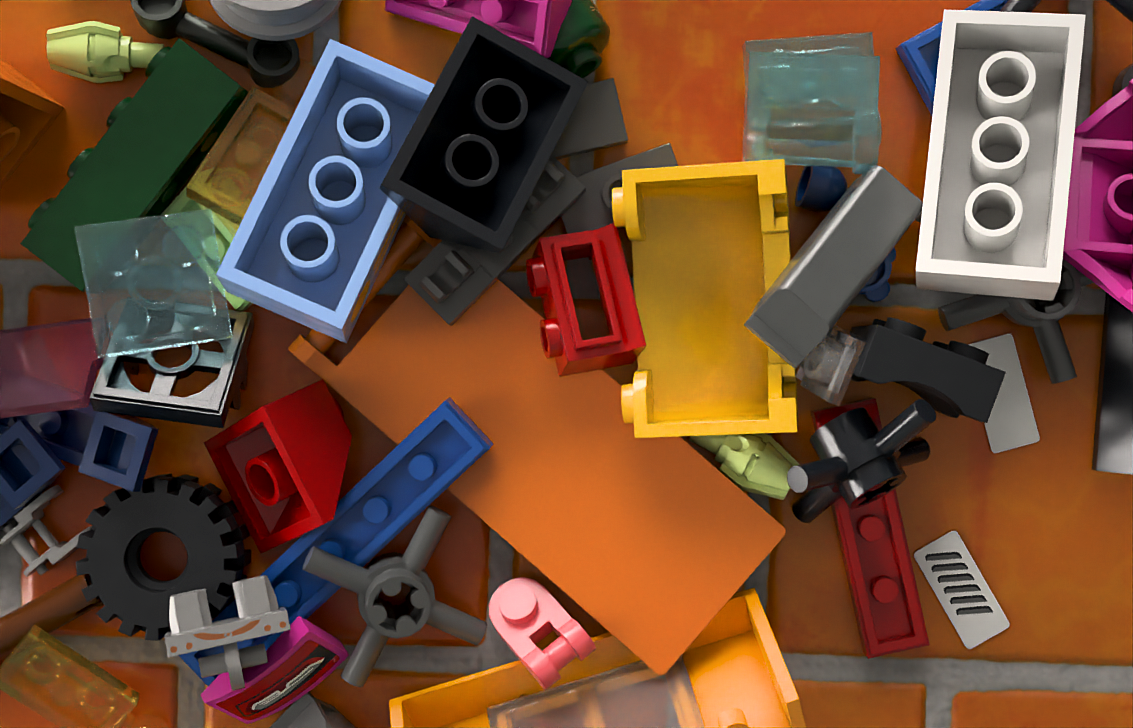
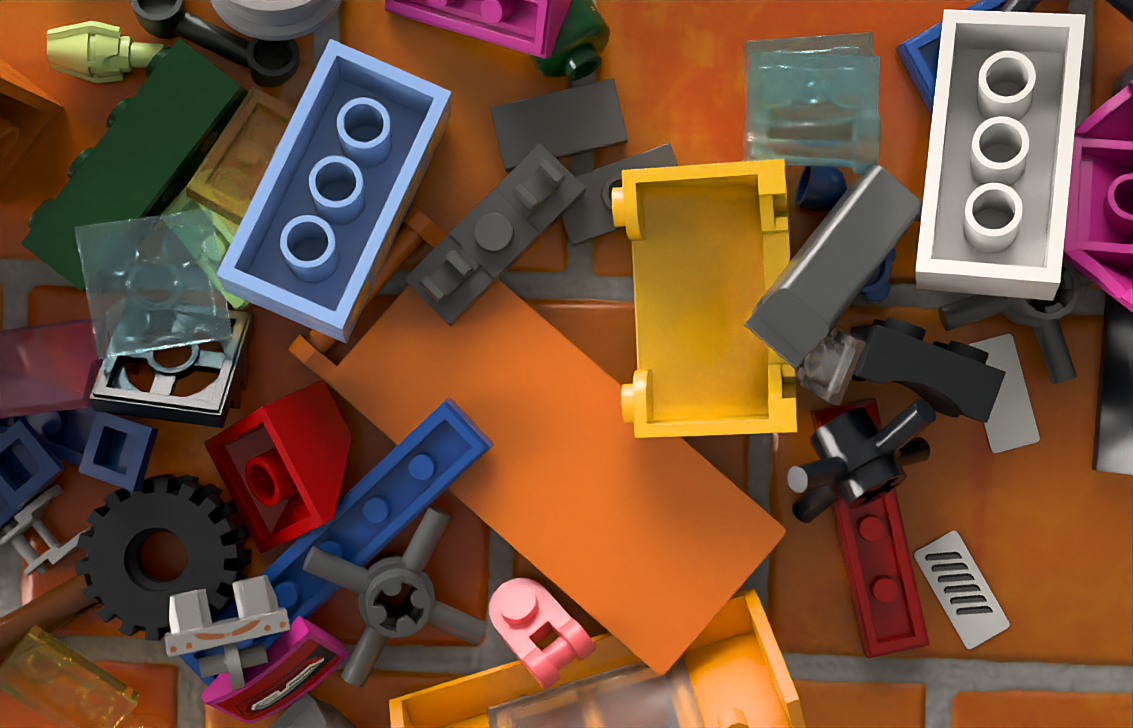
(482, 139): black slope -> none
(560, 329): red window -> none
(751, 461): yellowish green piece -> none

